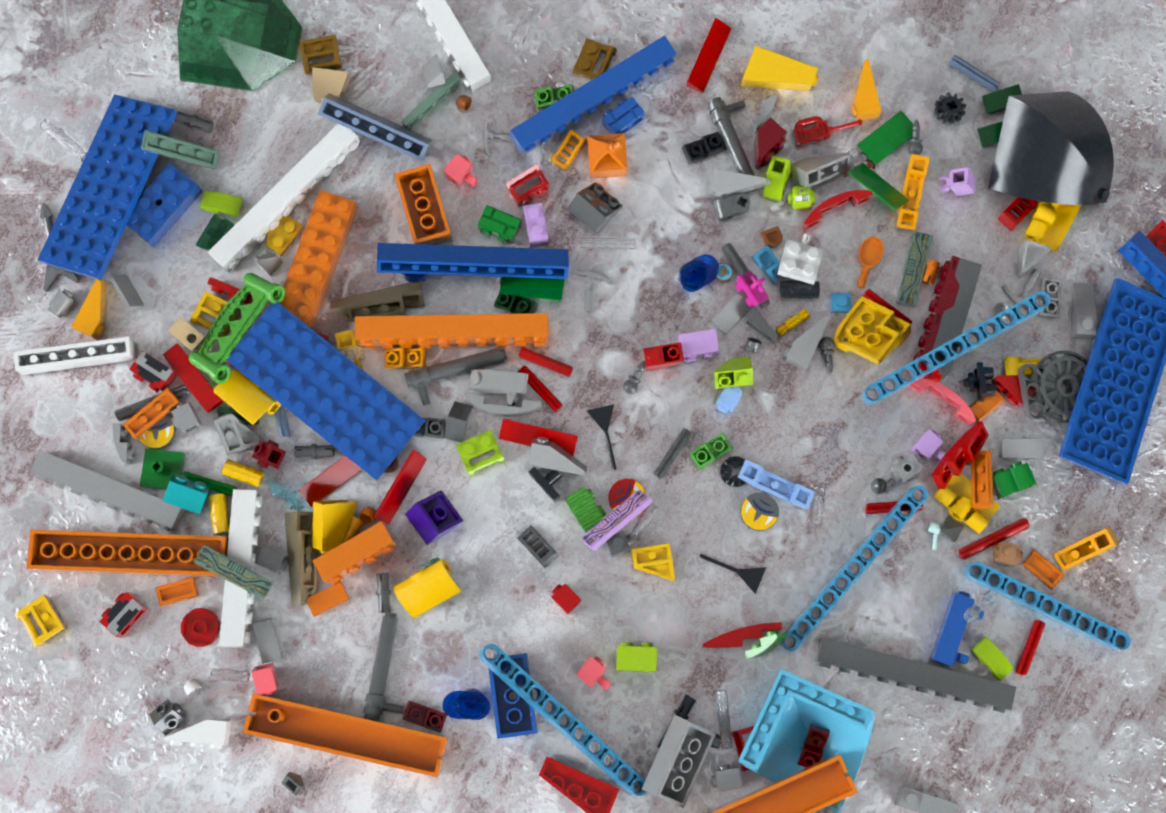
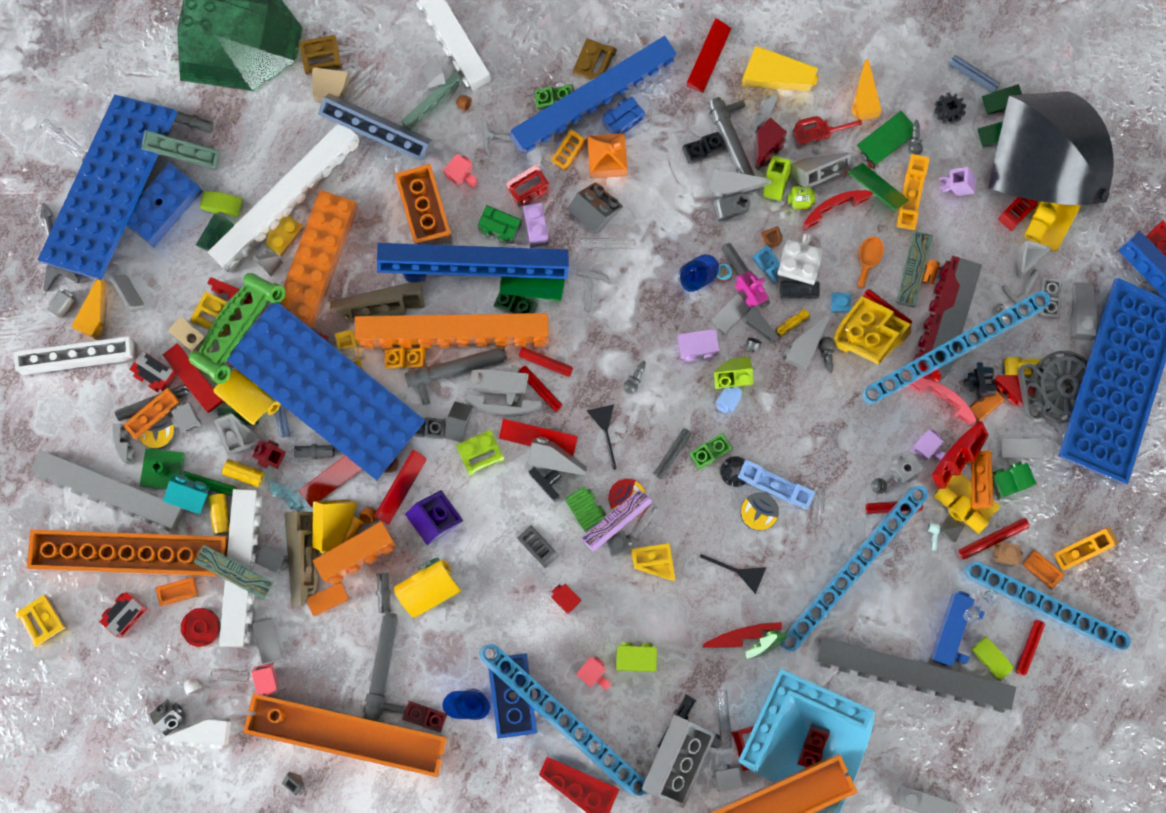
(663, 356): red slope -> none

